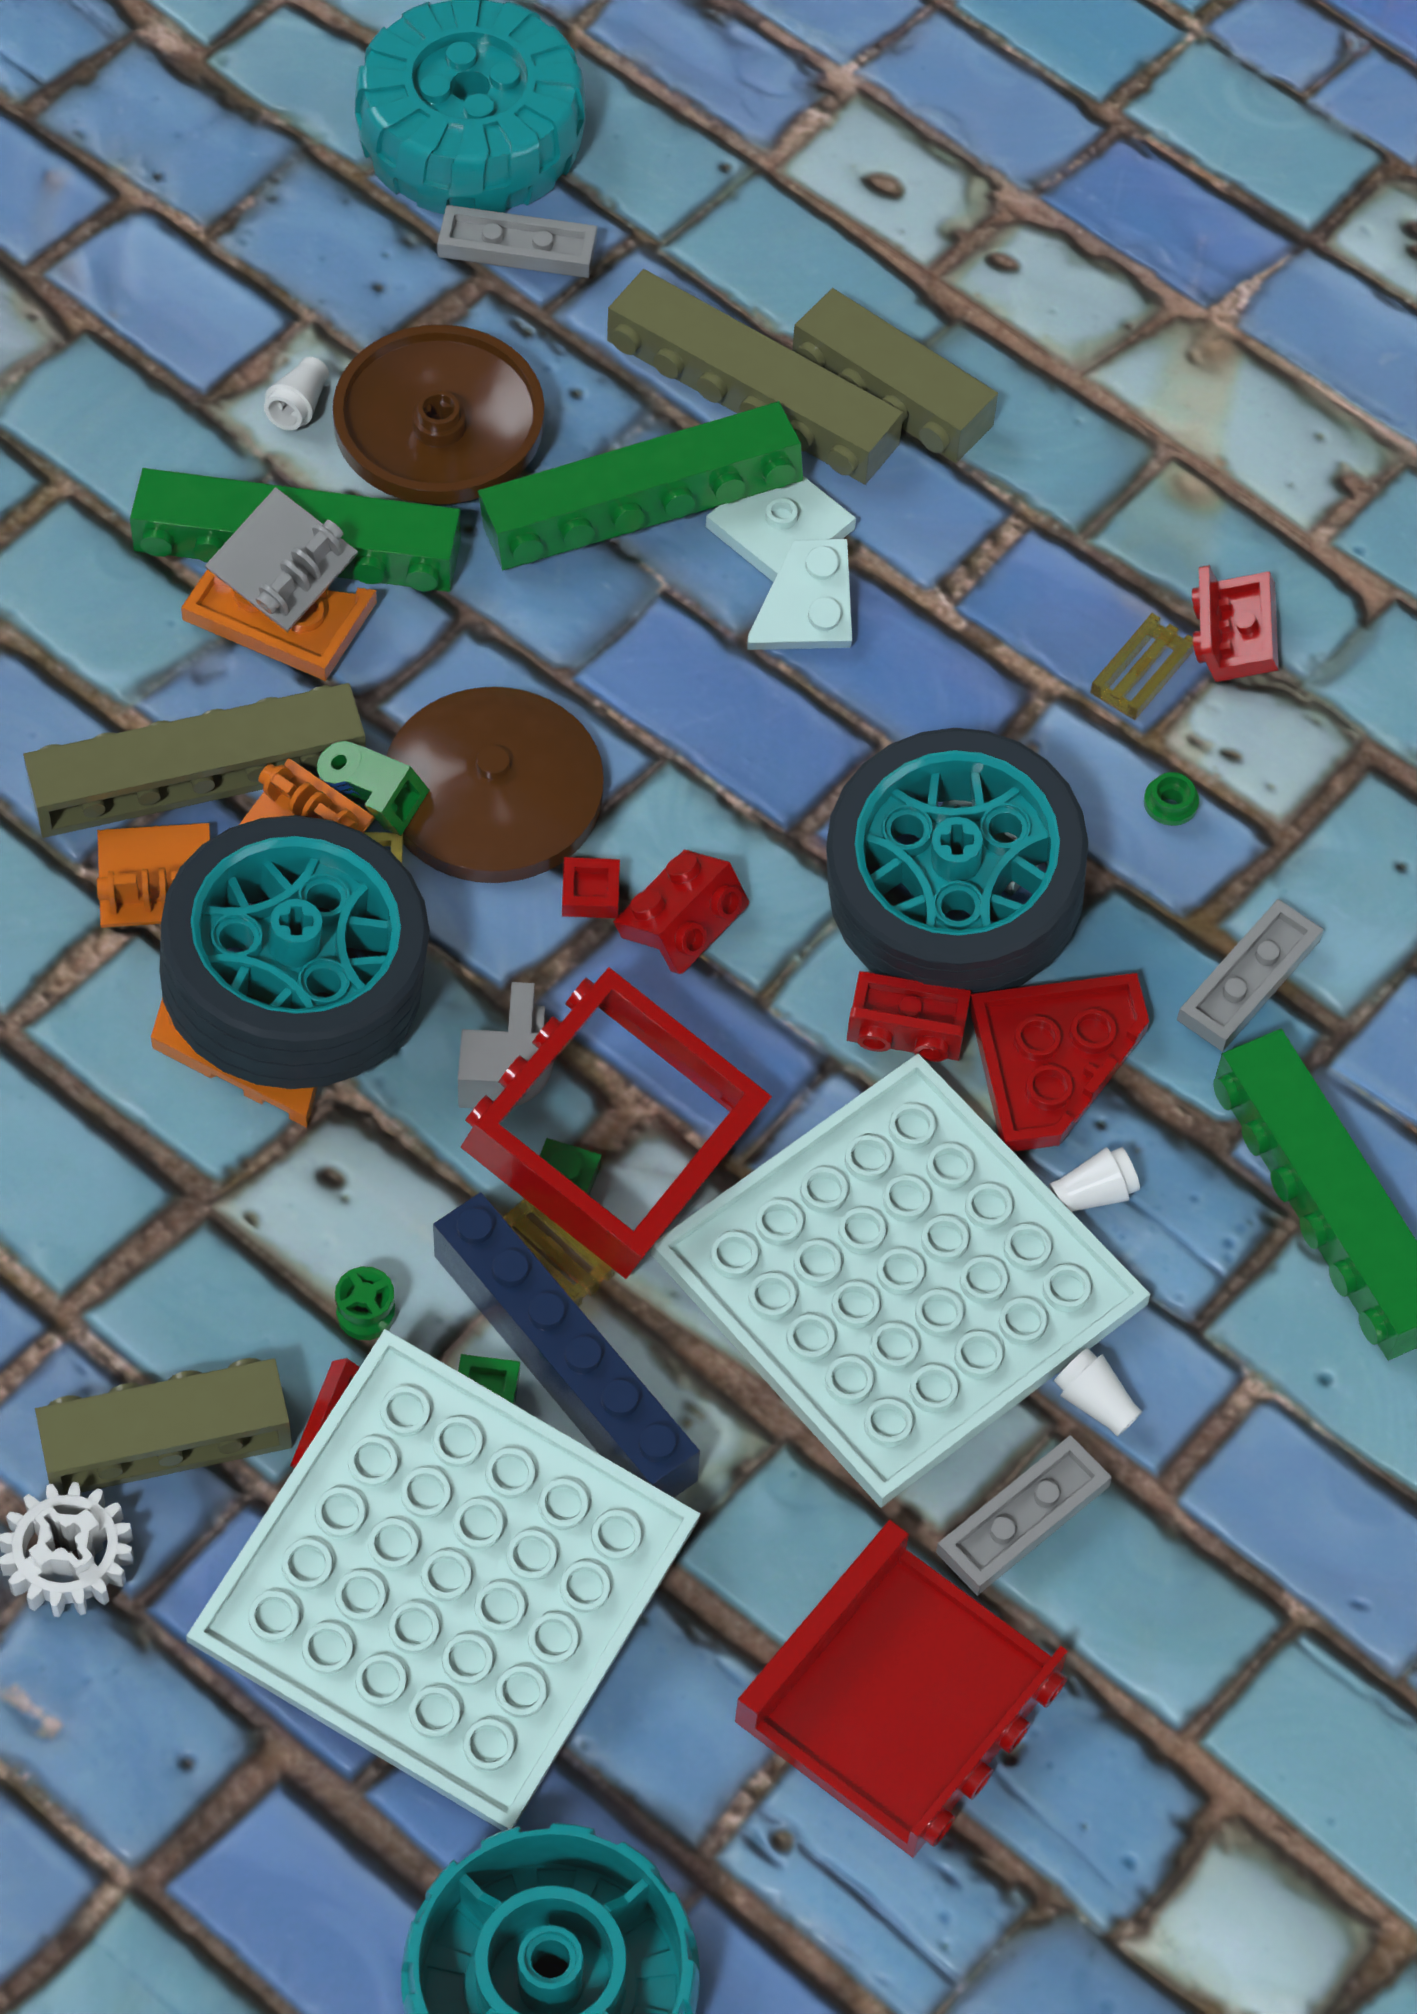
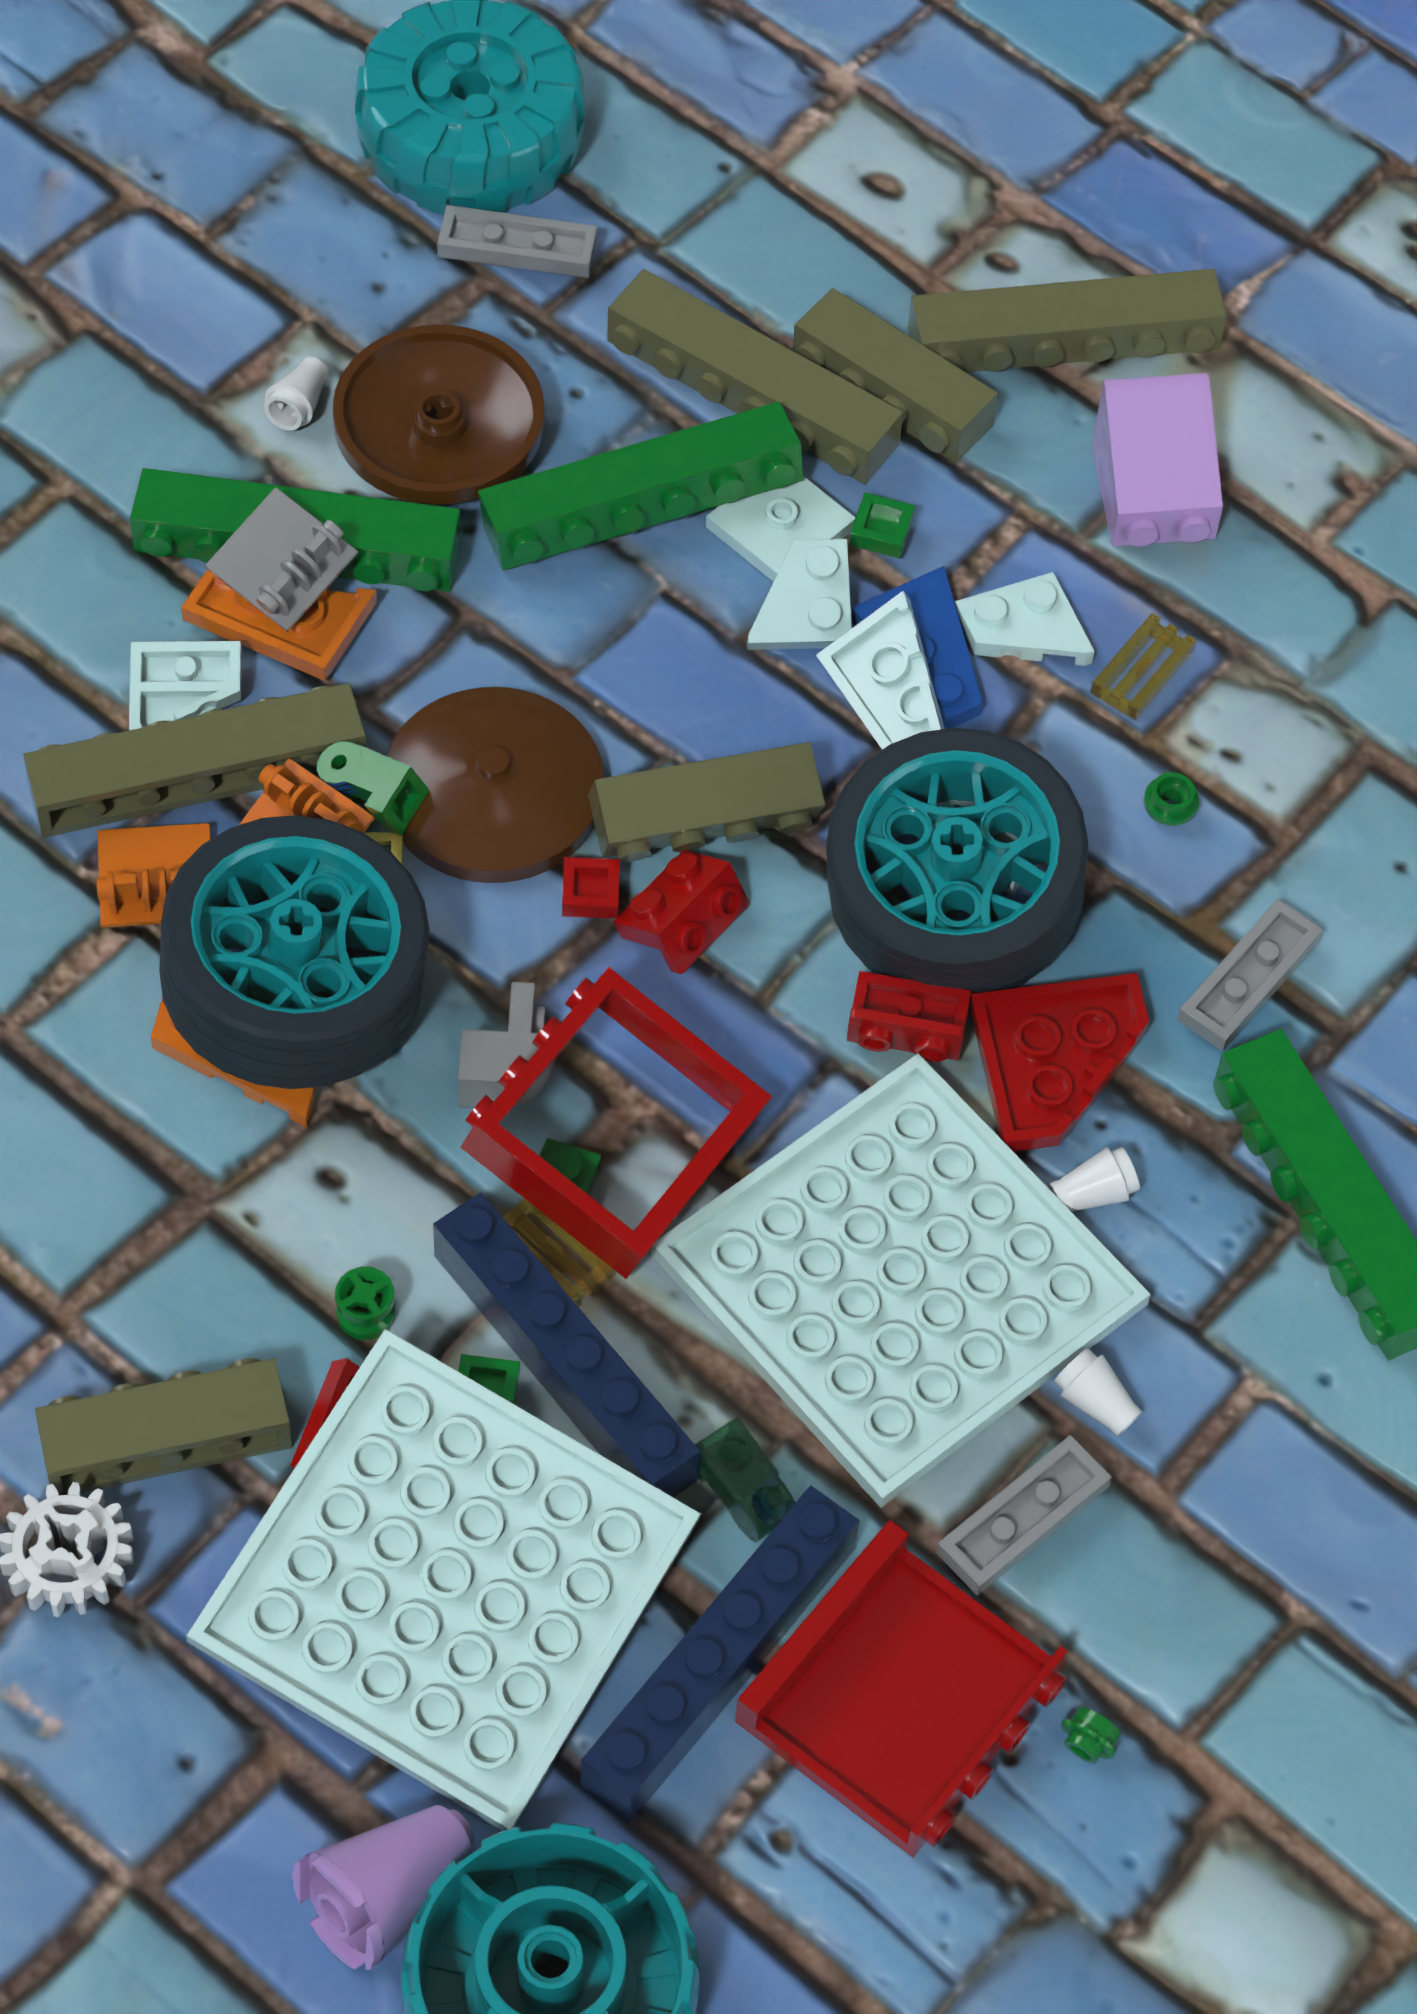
(182, 679): none -> light aqua wing
(378, 1881): none -> lavender cone
(706, 801): none -> olive brick
(718, 1654): none -> dark blue brick
(744, 1479): none -> clear green leg
(882, 525): none -> green plate
(886, 673): none -> light aqua wing
(941, 641): none -> blue wing
(1024, 622): none -> light aqua wing
(1072, 321): none -> olive brick
(1090, 1735): none -> green plate
(1158, 460): none -> lavender slope
(1236, 624): bracket -> none

